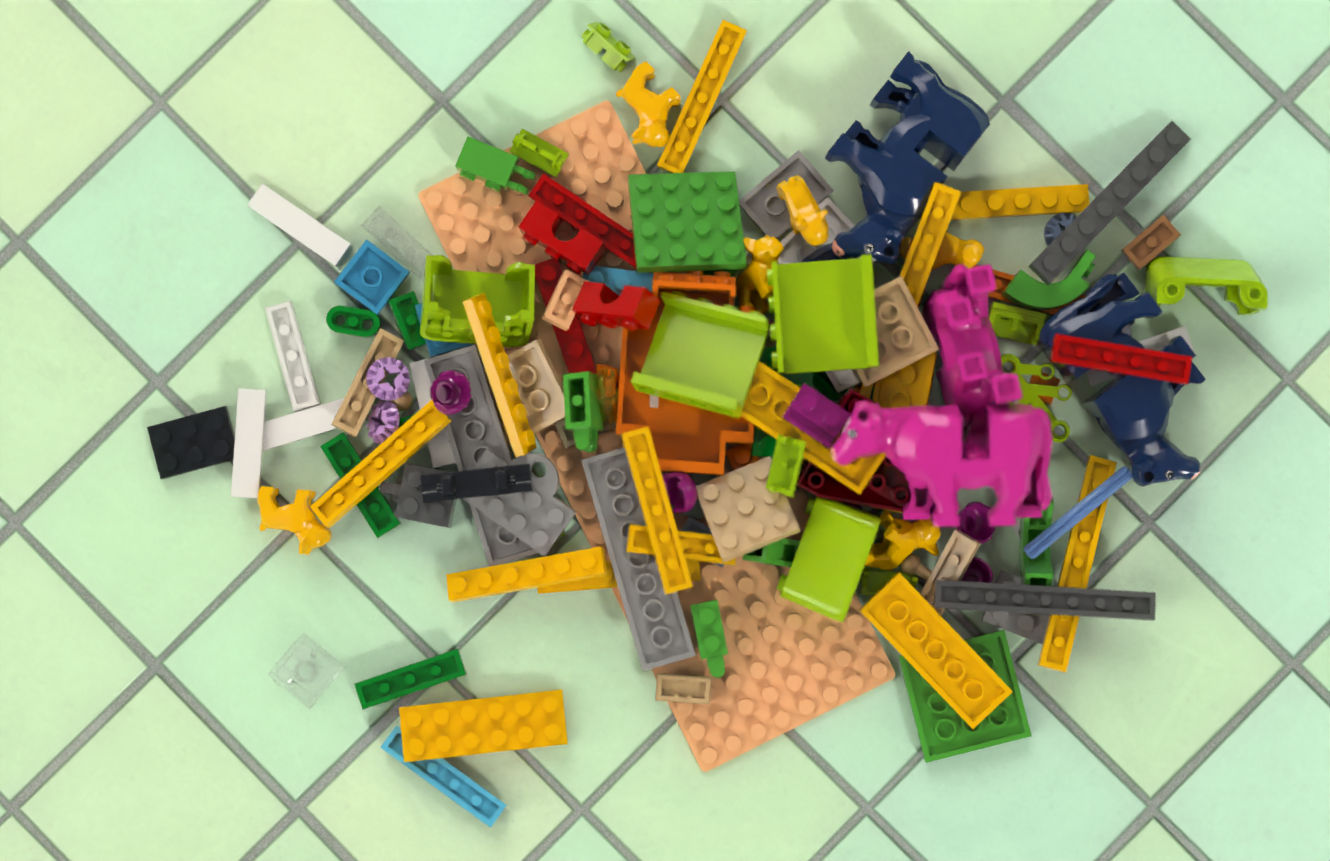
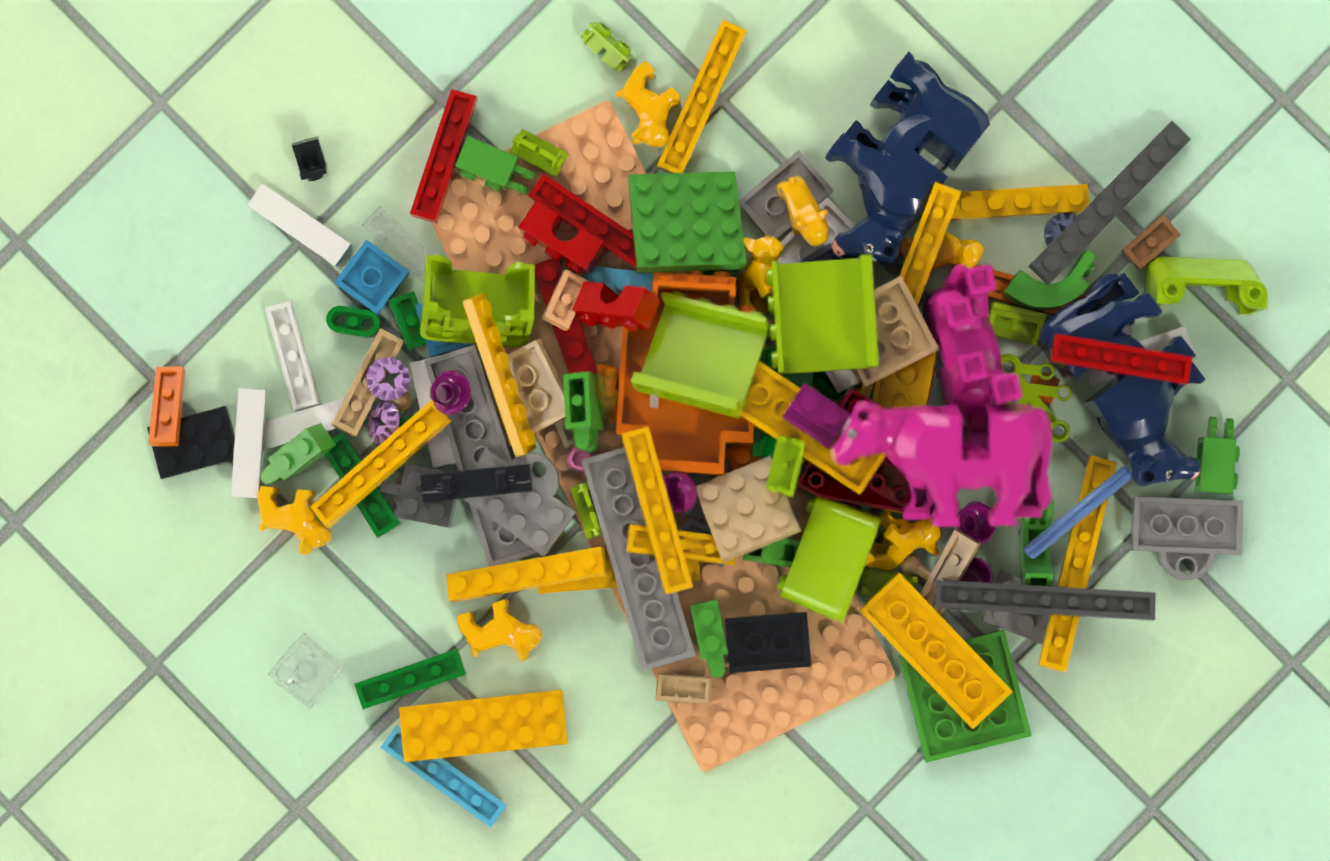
(167, 406): none -> orange plate
(298, 454): none -> bright green hinge
(310, 159): none -> black bracket
(443, 156): none -> red plate
(501, 630): none -> yellow animal
(574, 459): none -> bright pink plate
(586, 510): none -> lime hinge
(768, 642): none -> black plate
(1186, 530): none -> light grey plate
(1217, 459): none -> bright green hinge

